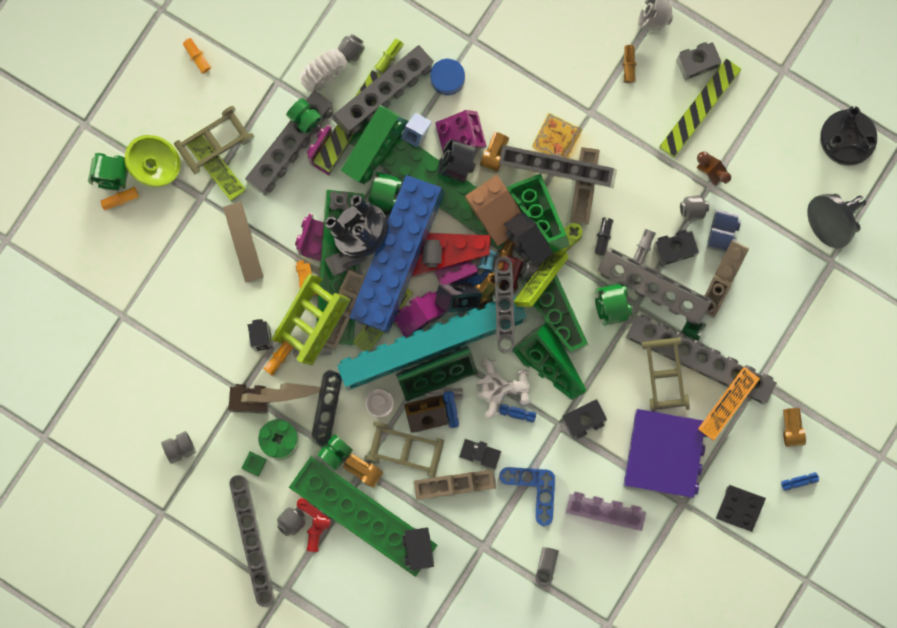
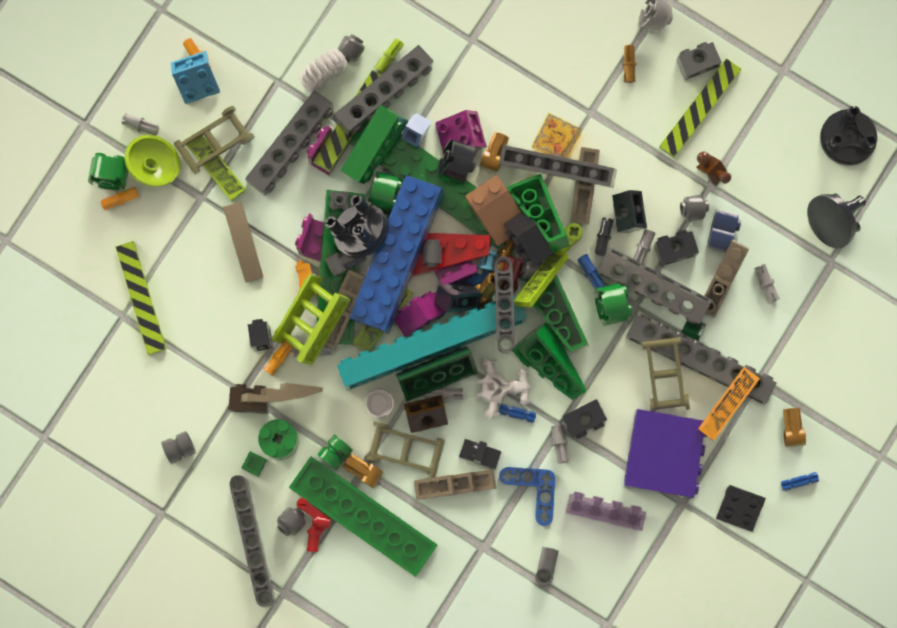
(140, 124): none -> light grey axle
(141, 298): none -> tile
(194, 77): none -> dark azure bracket
(304, 116): green wheel -> none
(323, 407): black beam -> none
(418, 548): black brick -> none
(447, 76): blue head -> none
(451, 410): blue axle -> none
(560, 443): none -> light grey axle
(590, 271): none -> blue axle
(629, 211): none -> black brick
(767, 283): none -> light grey pin

